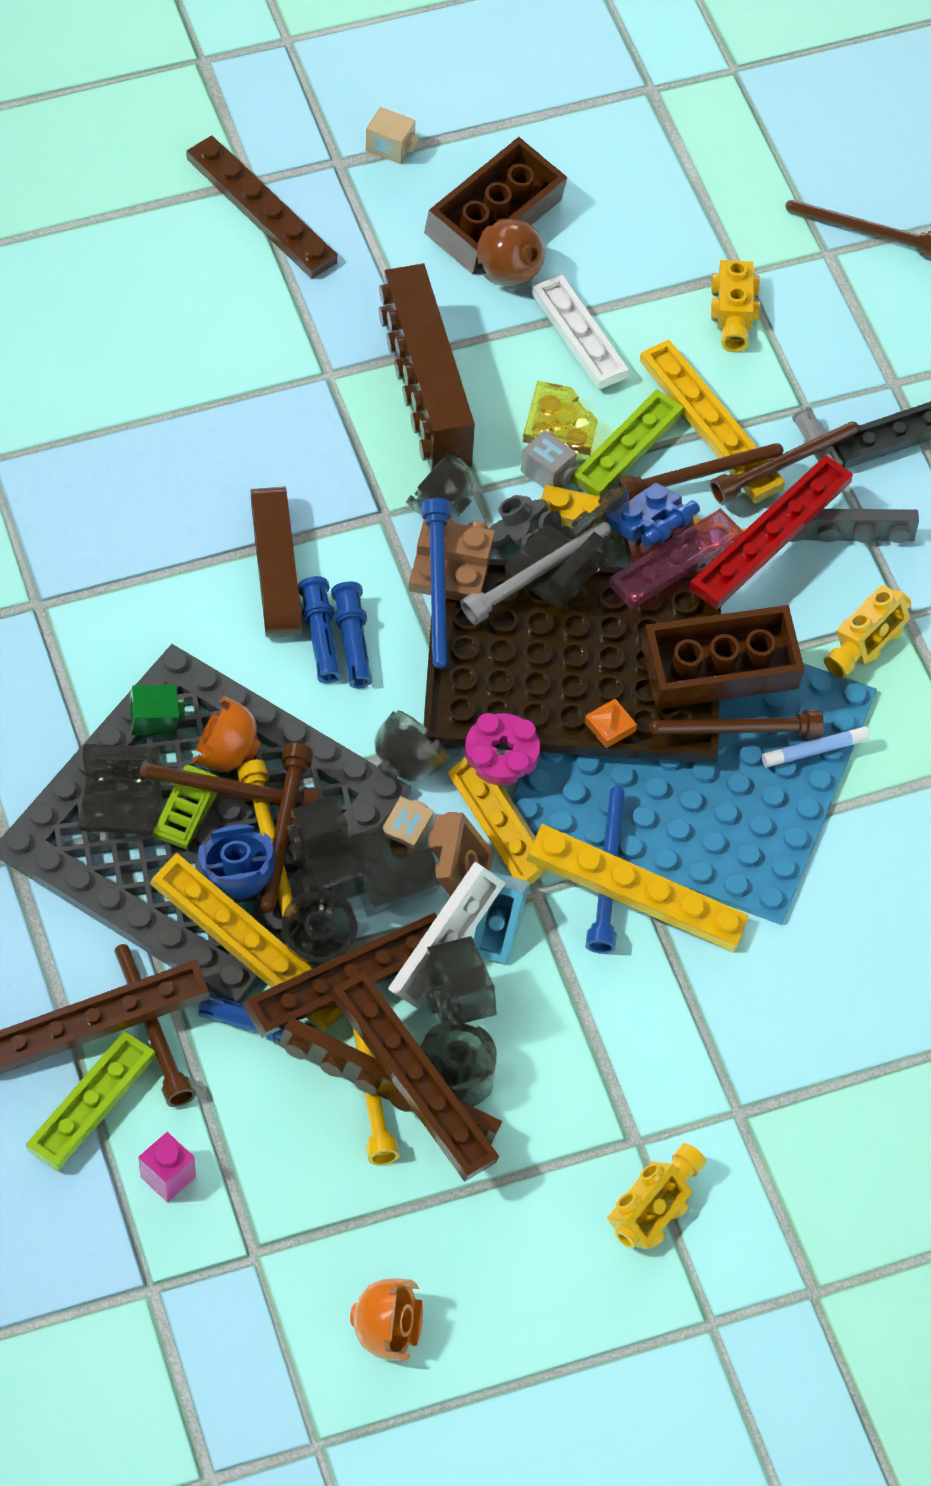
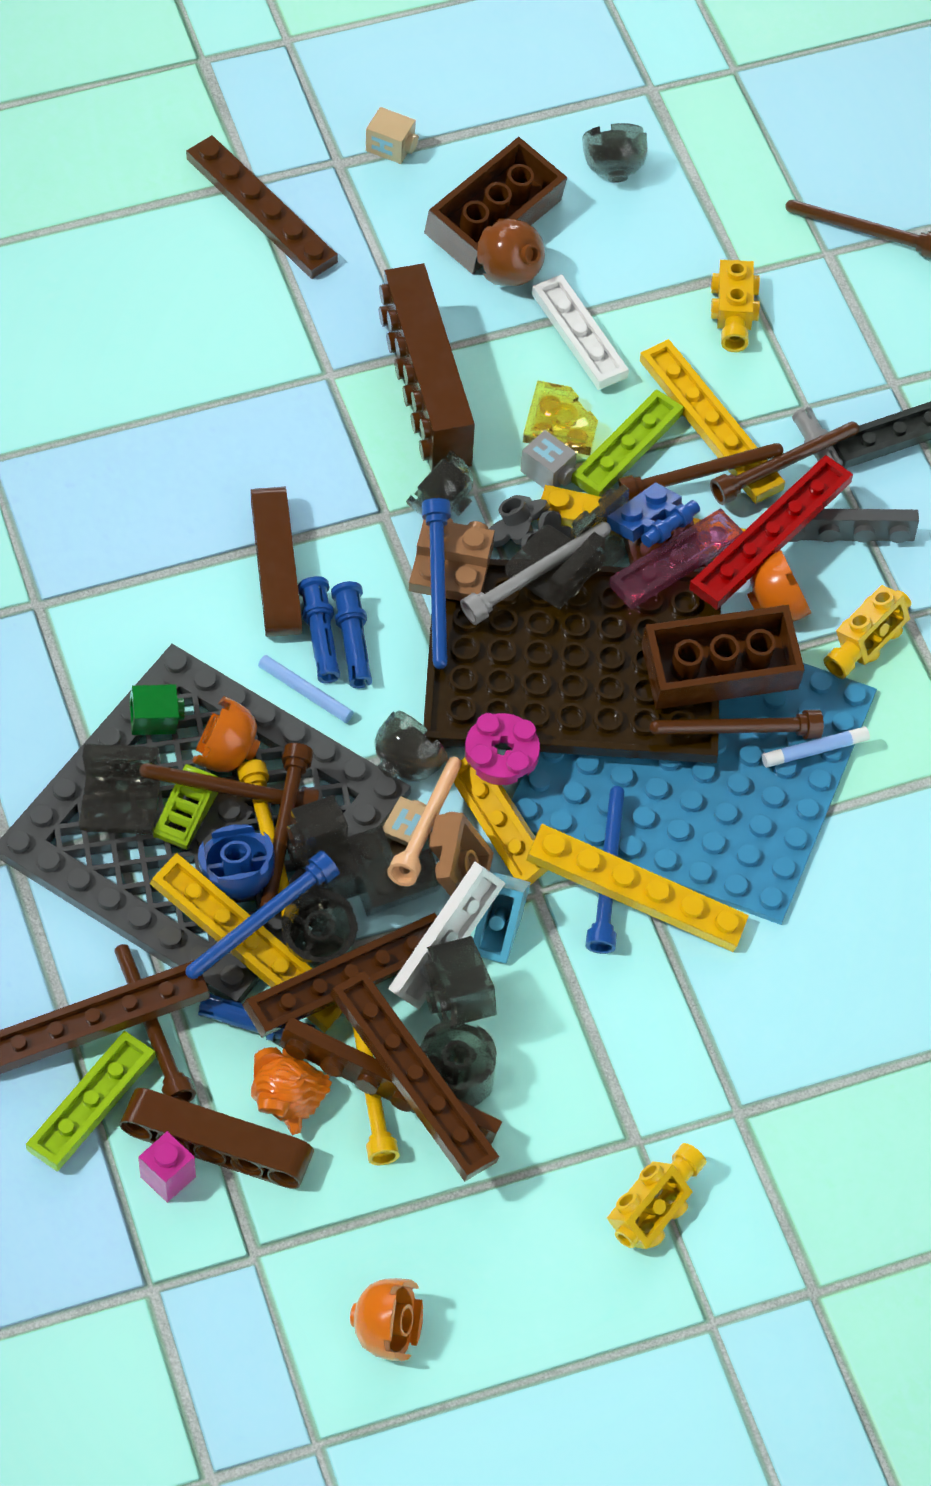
(218, 1138): none -> reddish brown beam
(287, 1087): none -> orange hair
(305, 688): none -> light blue bar
(320, 870): none -> blue piece
(406, 866): none -> light nougat piece
(610, 723): orange tile -> none
(615, 152): none -> clear smoke cylinder
(776, 586): none -> orange cylinder

